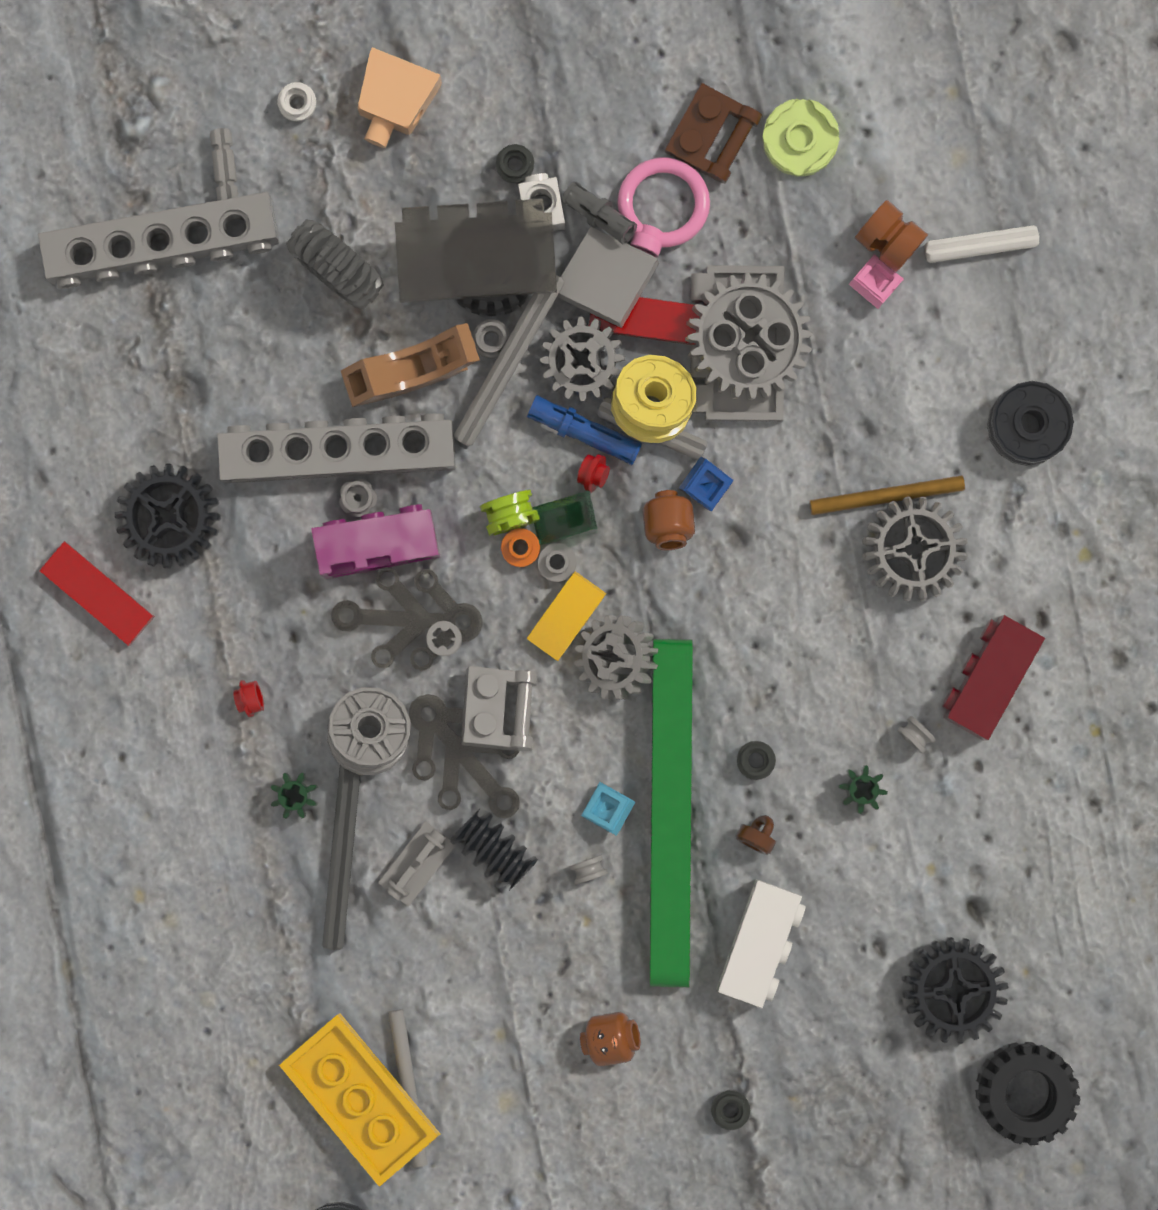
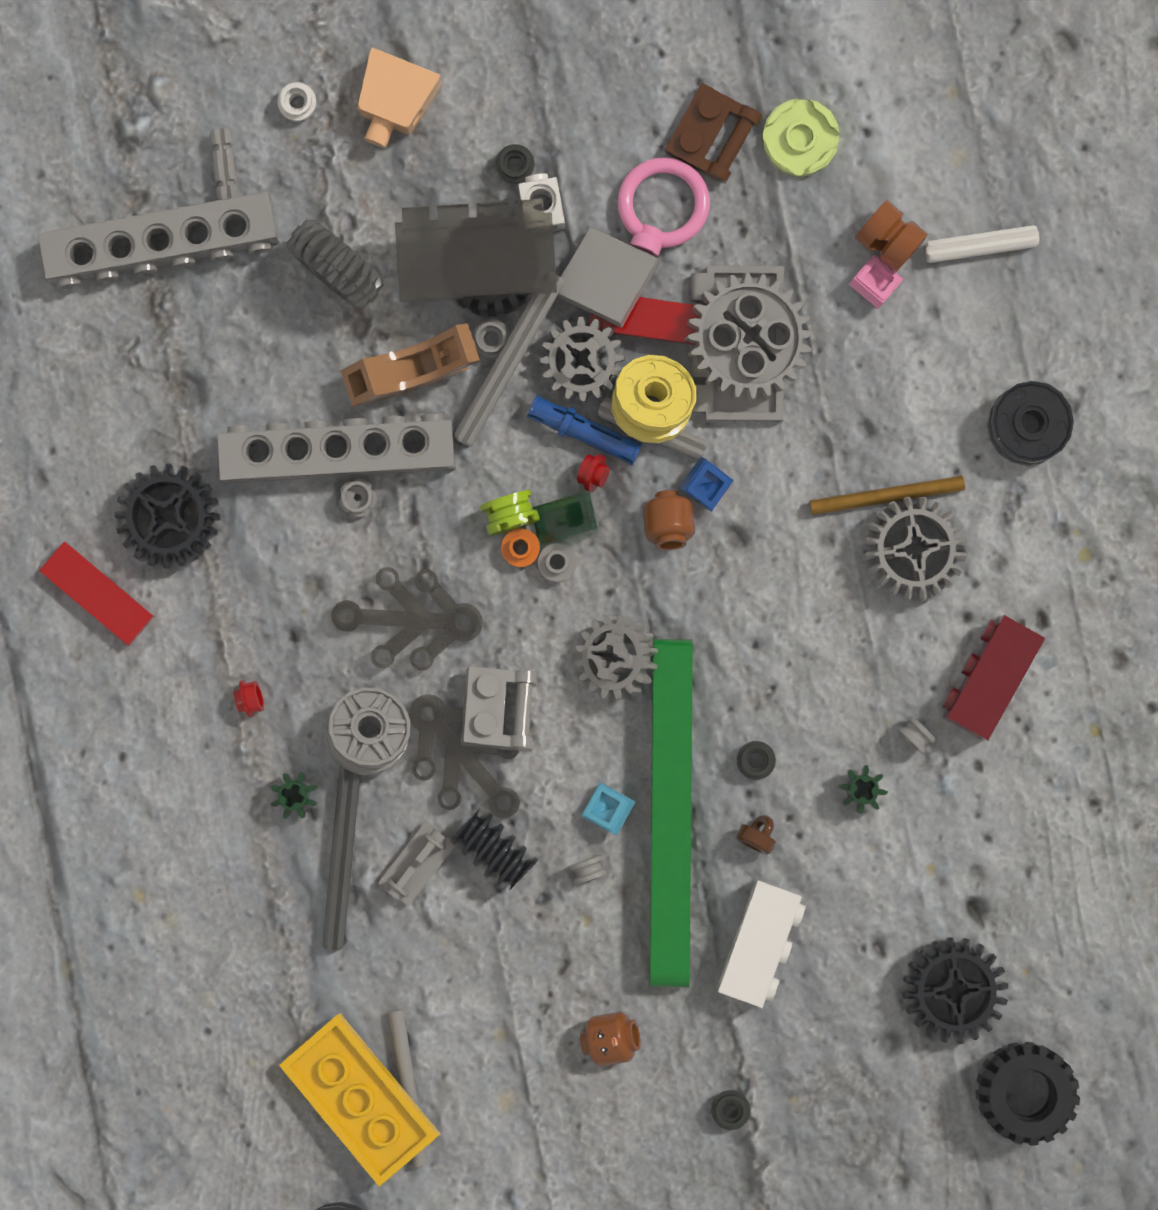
(375, 542): magenta wedge -> none
(442, 650): light grey bush -> none
(566, 616): yellow slope -> none
(599, 213): dark grey pin -> none

